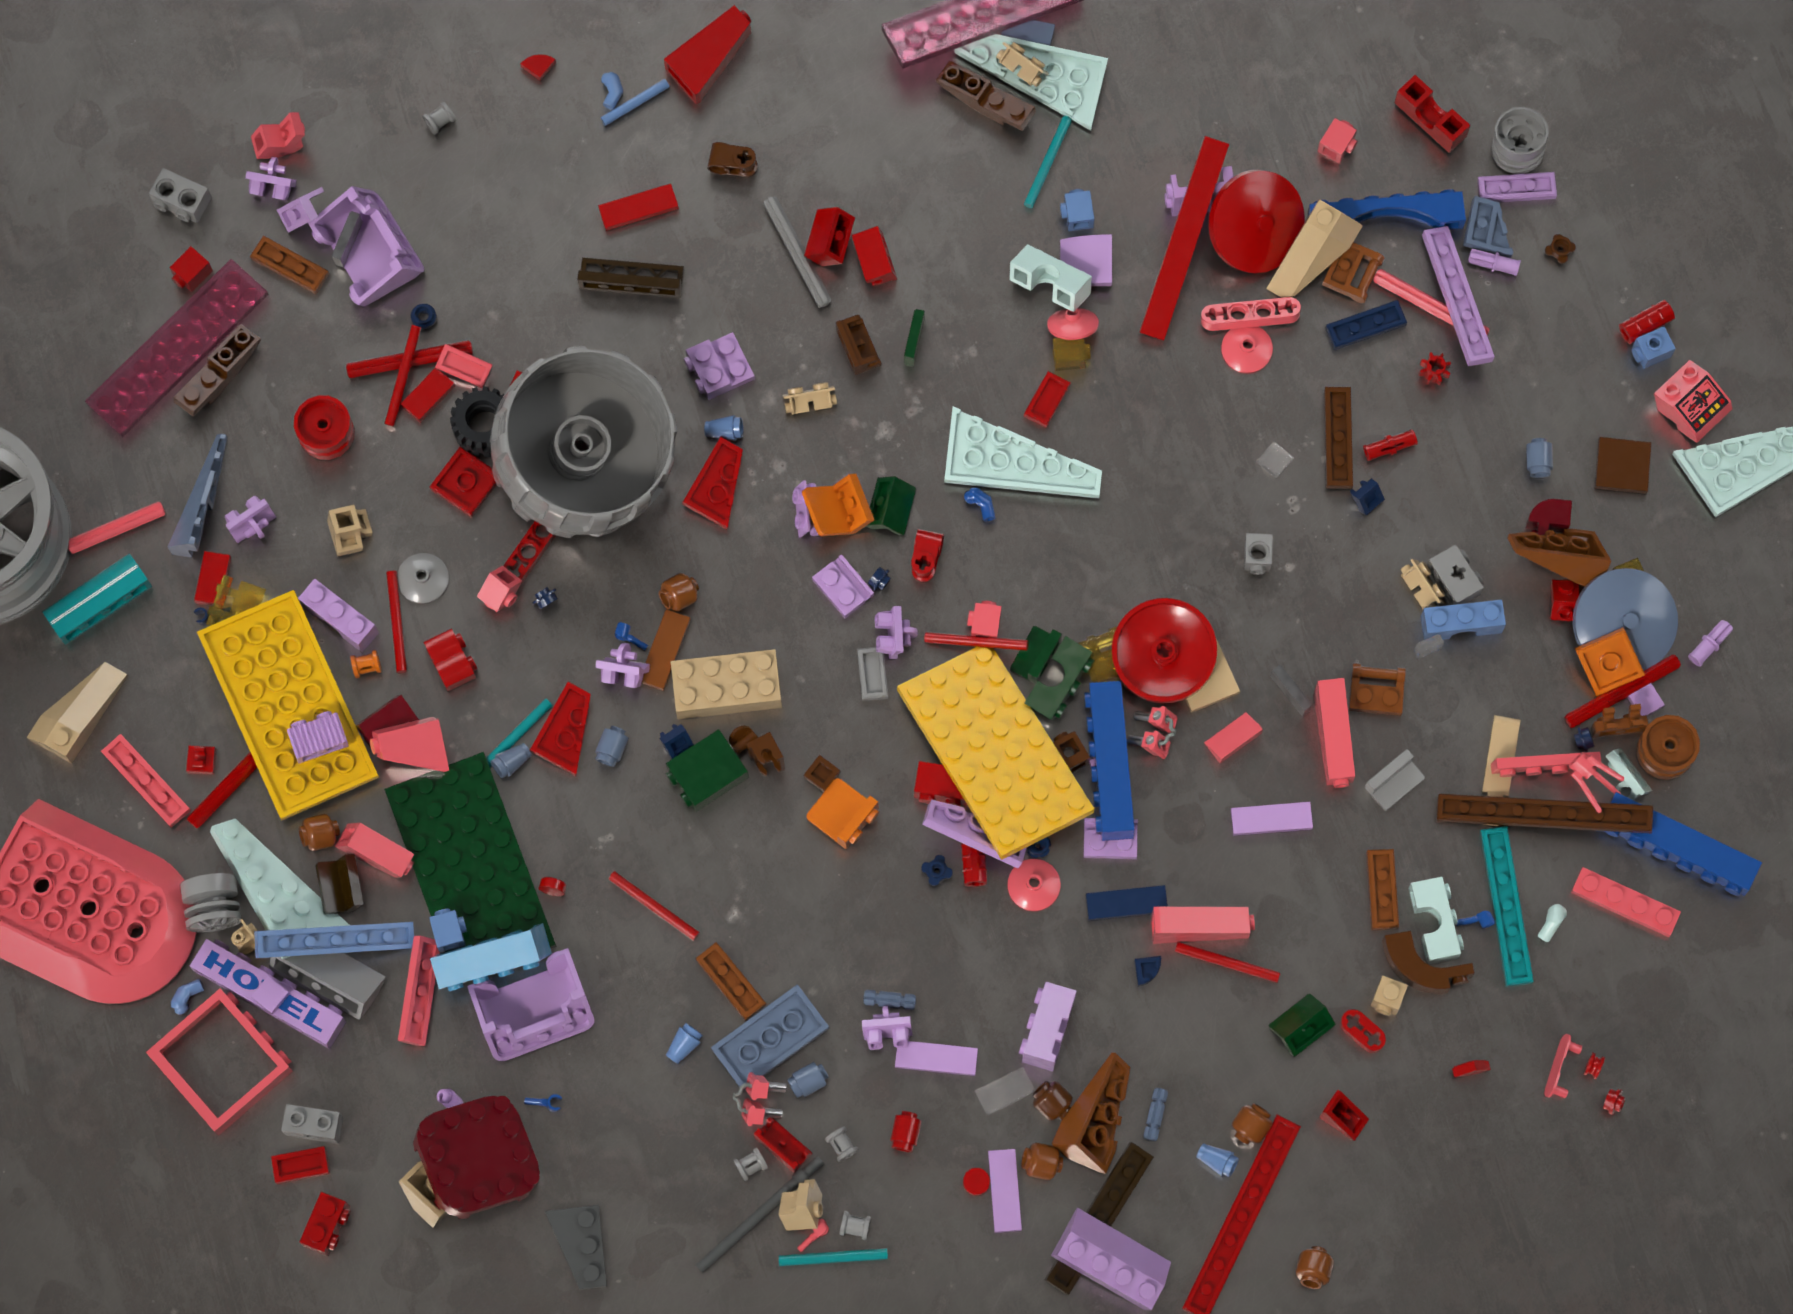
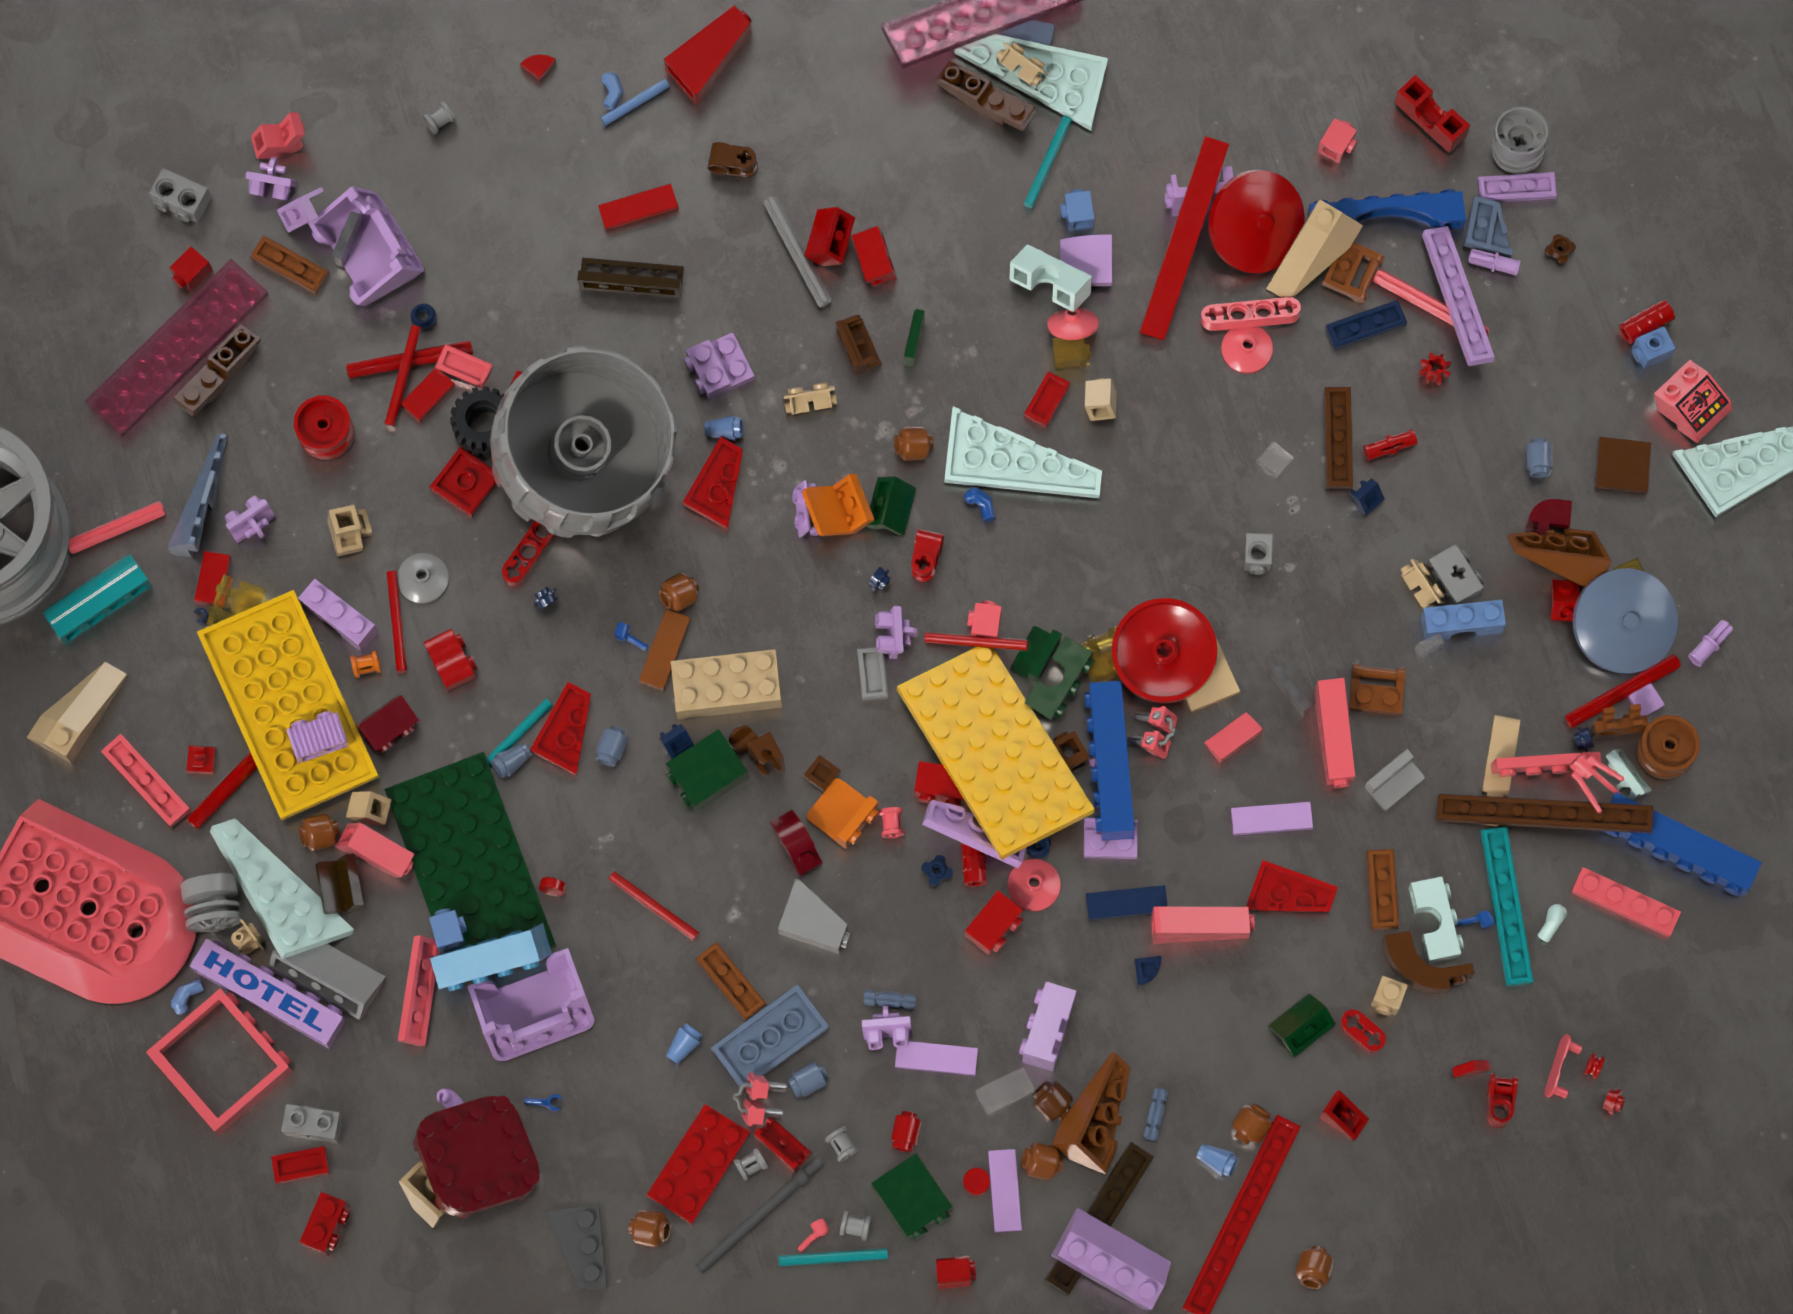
(270, 995): lavender tile -> none
(333, 939): medium blue plate -> none
(368, 808): none -> tan brick
(413, 744): coral slope -> none
(500, 589): coral brick -> none
(633, 670): lavender hips -> none
(649, 1228): none -> dark orange head
(698, 1164): none -> red plate
(796, 842): none -> dark red brick
(801, 1207): tan brick -> none
(812, 921): none -> light grey slope
(843, 586): lavender plate -> none
(891, 822): none -> coral bush
(912, 1197): none -> dark green brick
(913, 443): none -> dark orange head
(955, 1272): none -> red brick
(994, 923): none -> red brick
(1100, 399): none -> tan brick
(1227, 962): red bar -> none
(1288, 890): none -> red wing
(1501, 1094): none -> red piece
(1609, 661): orange tile -> none

